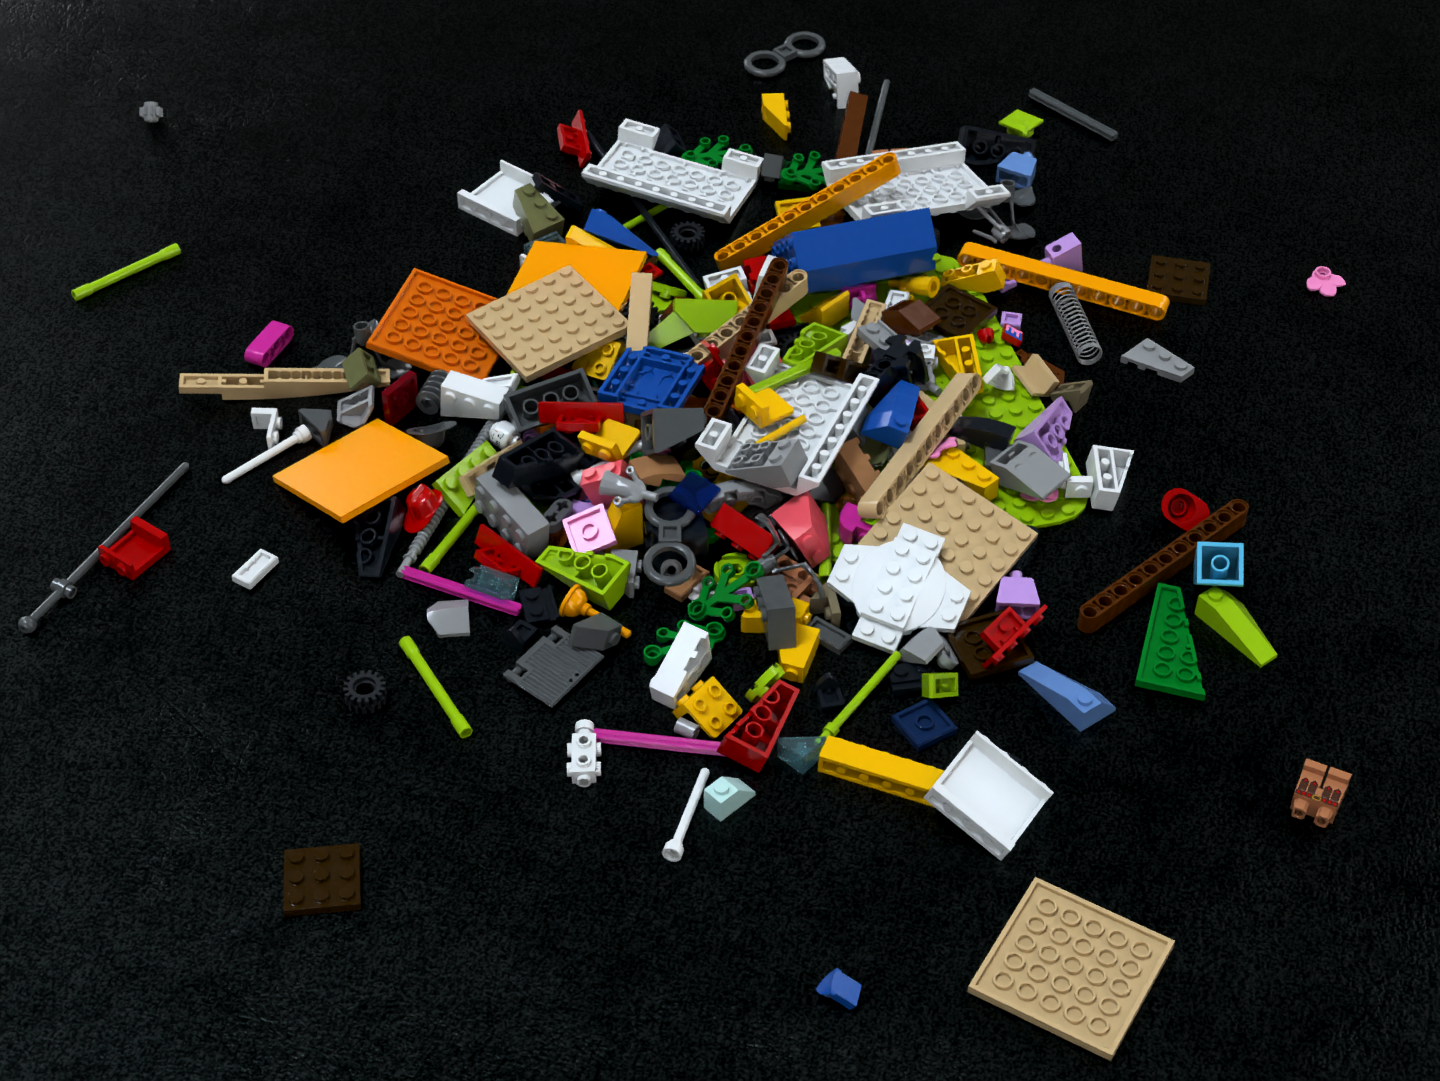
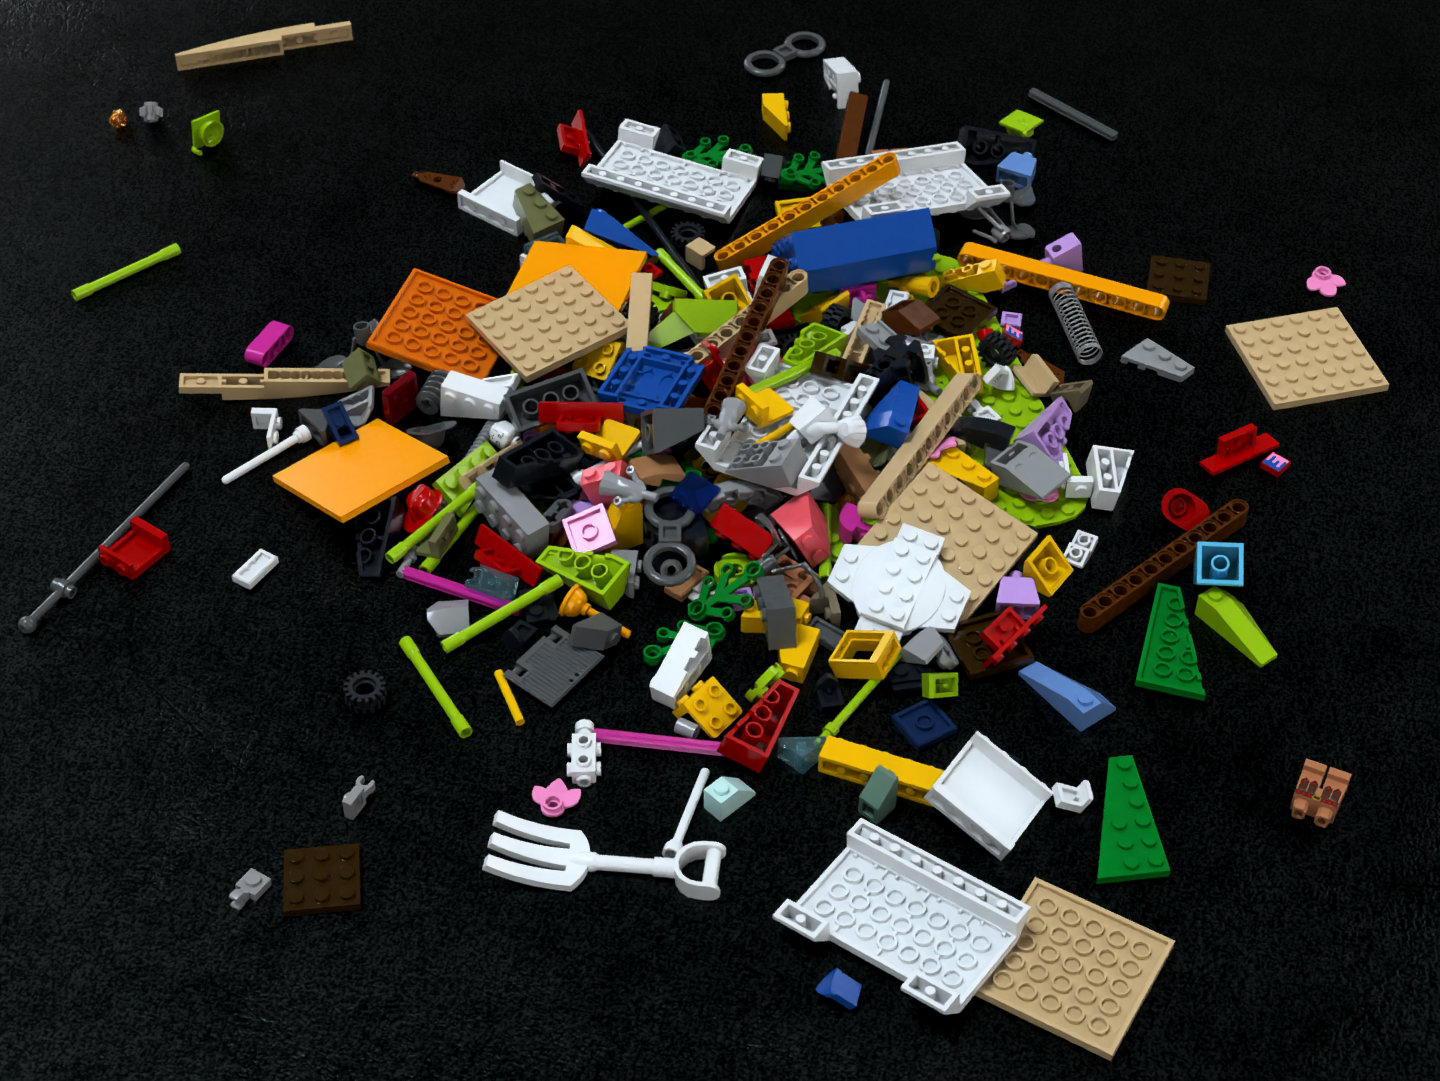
(118, 118): none -> clear orange plate
(206, 131): none -> lime hat
(250, 886): none -> light grey plate
(263, 44): none -> tan slope
(340, 425): none -> dark blue slope
(356, 798): none -> light grey plate
(403, 547): none -> lime piece
(439, 539): none -> olive panel
(448, 183): none -> reddish brown piece
(459, 638): none -> lime piece
(509, 697): none -> yellow bar
(555, 798): none -> bright pink plate
(578, 860): none -> white piece
(697, 251): none -> tan panel
(731, 411): none -> light grey piece
(816, 420): none -> white torso
(836, 317): none -> black tyre
(879, 795): none -> sand green slope
(885, 648): none -> yellow window
(910, 917): none -> white slope
(977, 410): none -> white plate
(993, 341): none -> black tyre
(1047, 567): none -> yellow slope
(1071, 797): none -> white bracket
(1080, 548): none -> white slope
(1128, 834): none -> green wing
(1238, 448): none -> red bracket
(1275, 464): none -> tile
(1306, 358): none -> tan plate

